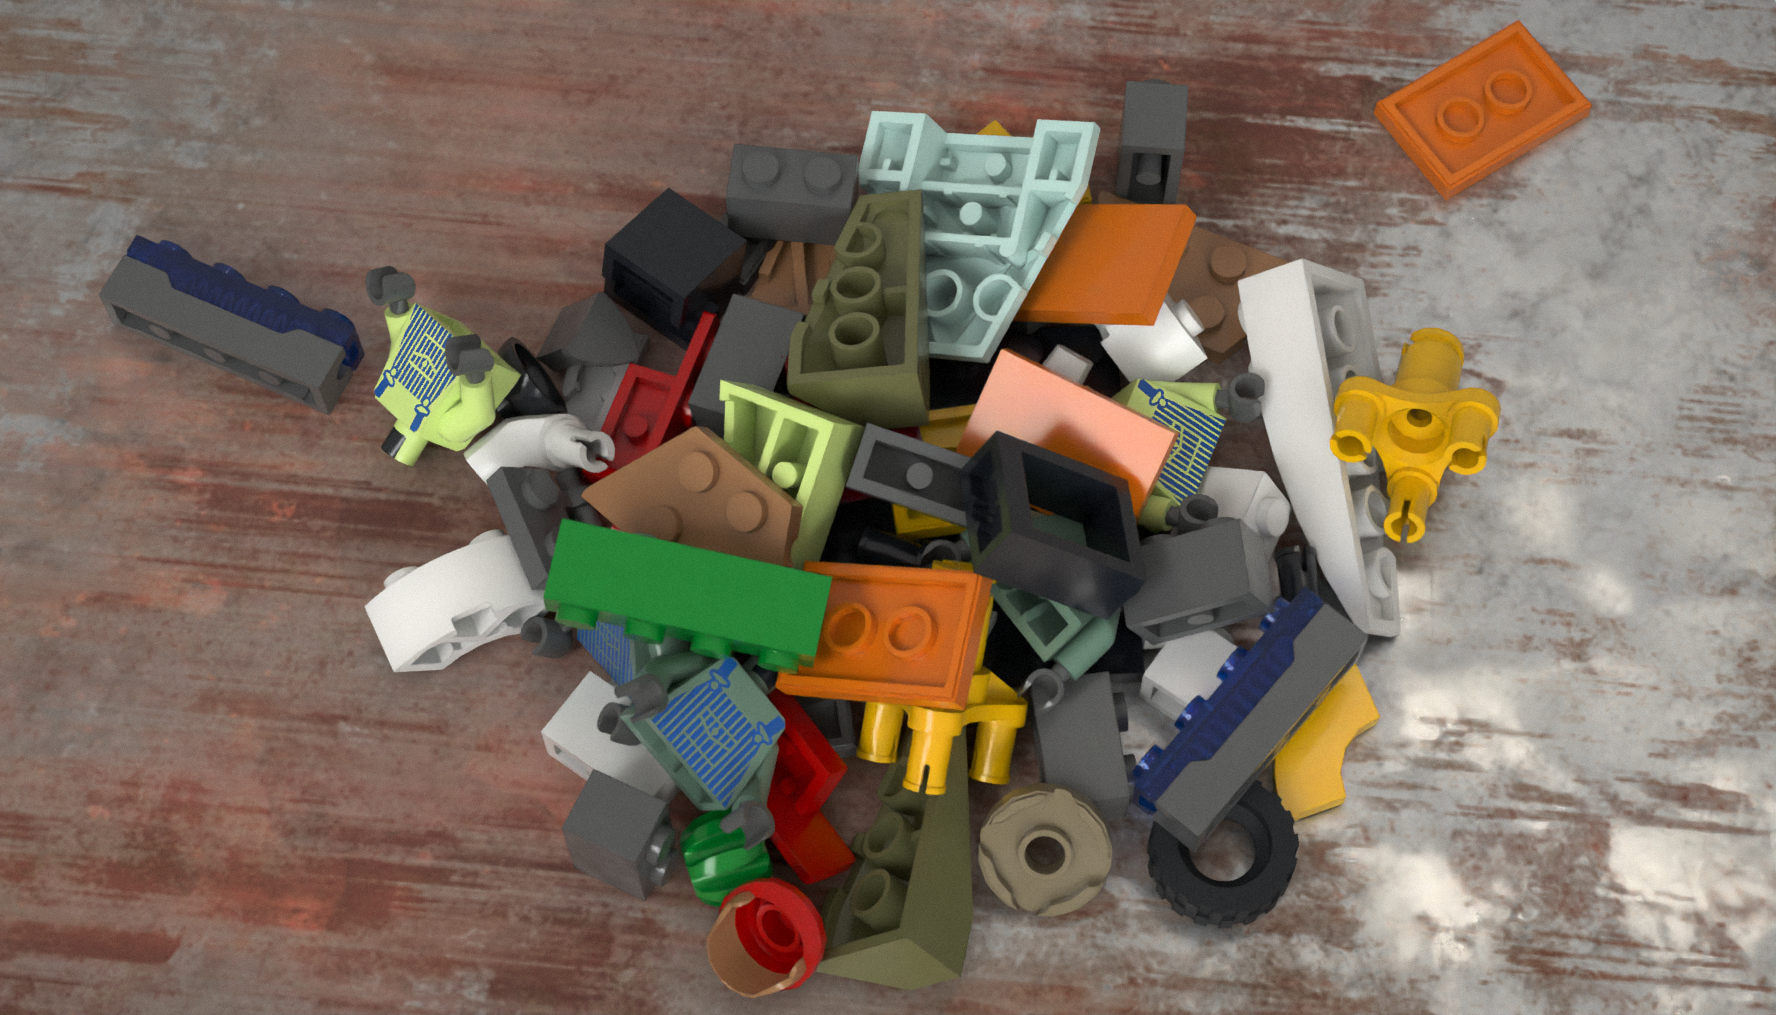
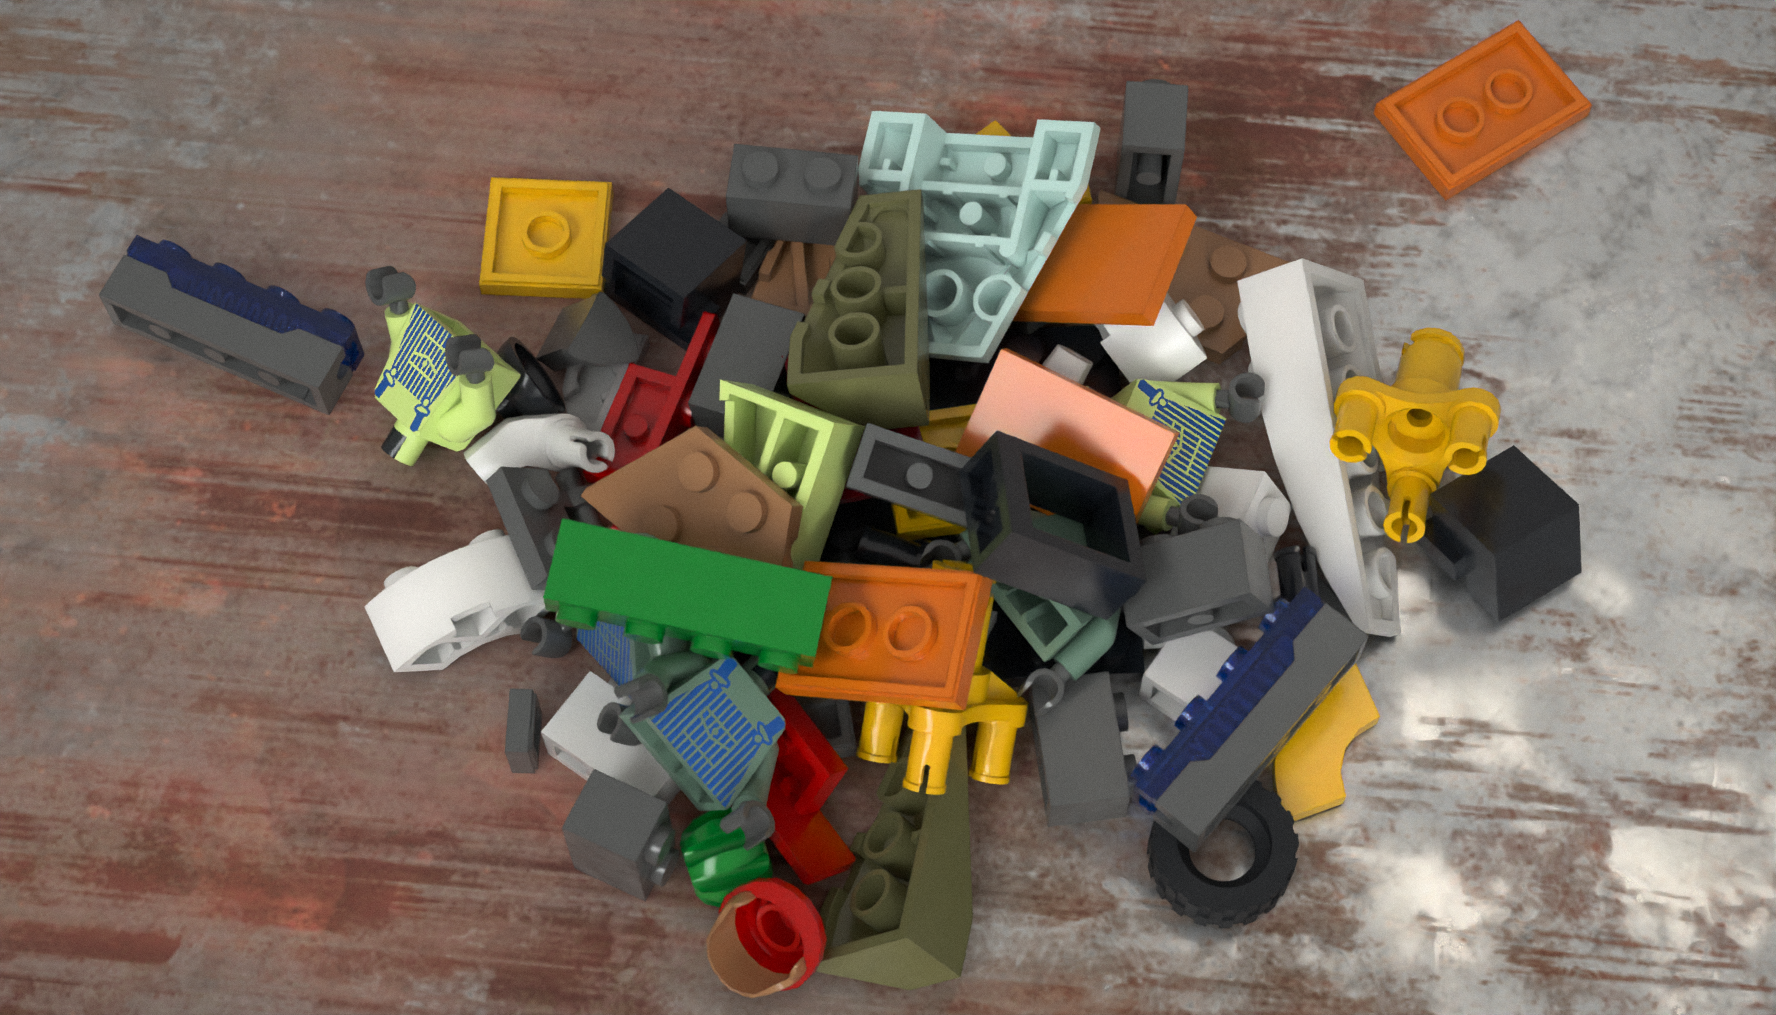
(523, 731): none -> dark grey tile
(545, 237): none -> yellow tile
(1054, 813): dark tan tile -> none
(1505, 532): none -> black plate

